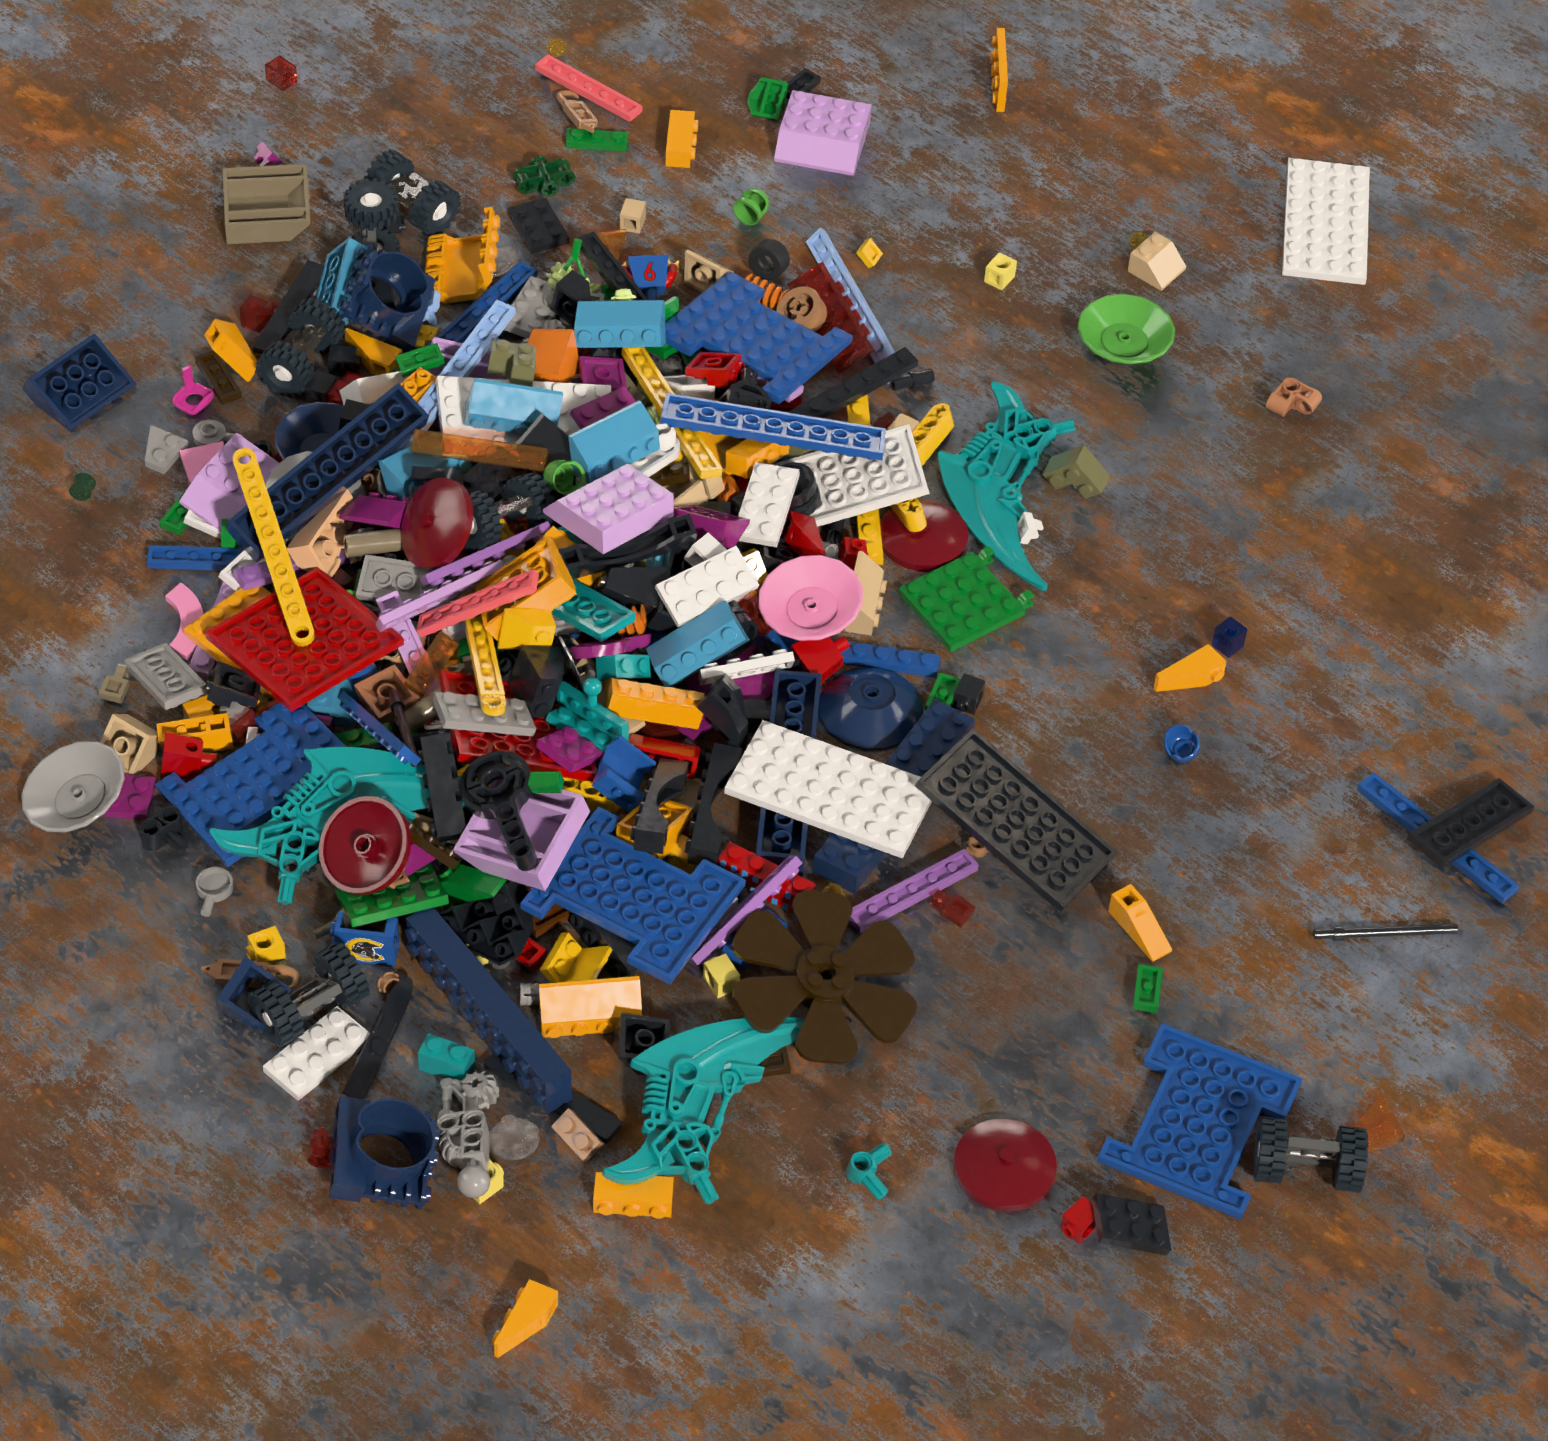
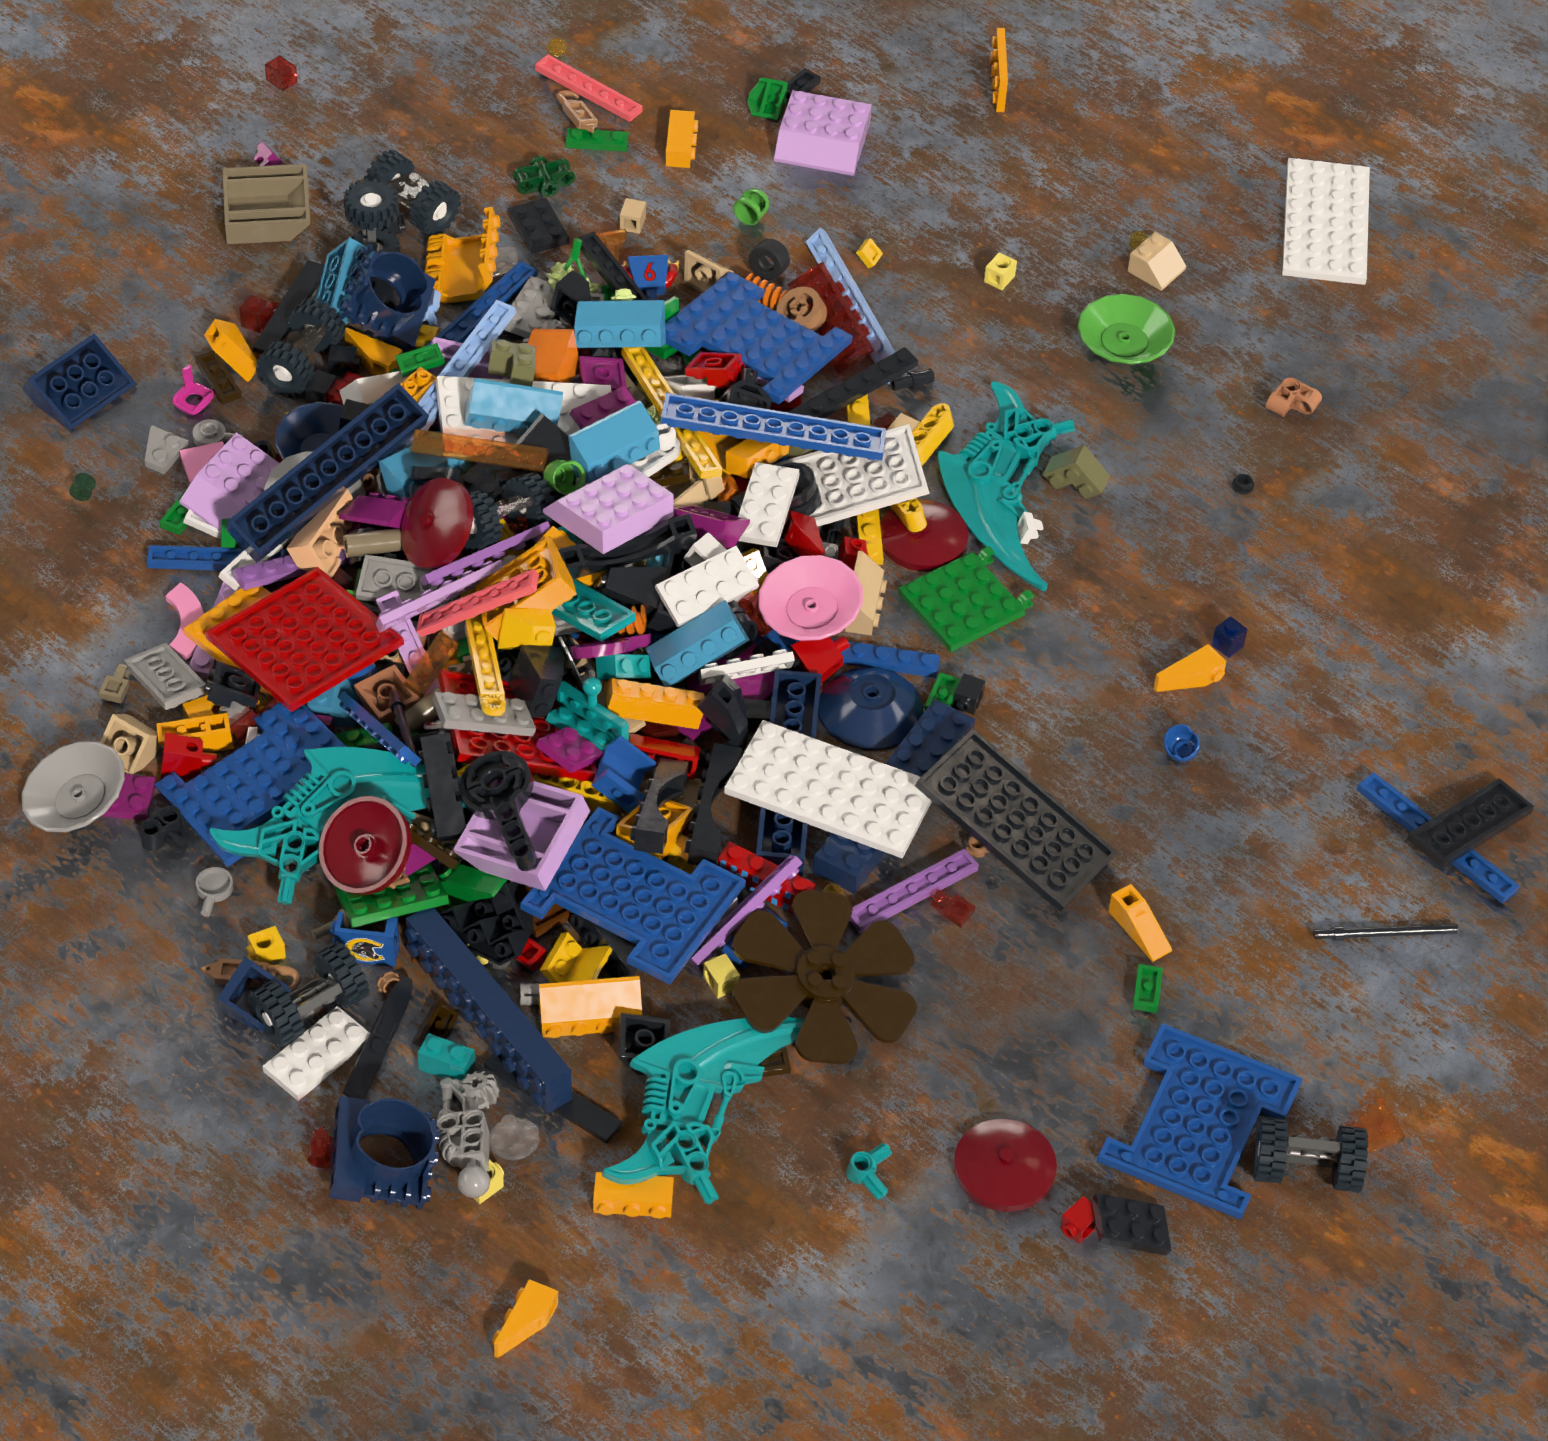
(273, 547): yellow plate -> none
(437, 1022): none -> dark brown slope
(546, 782): green piece -> none
(577, 1135): medium nougat plate -> none
(1243, 484): none -> black plate

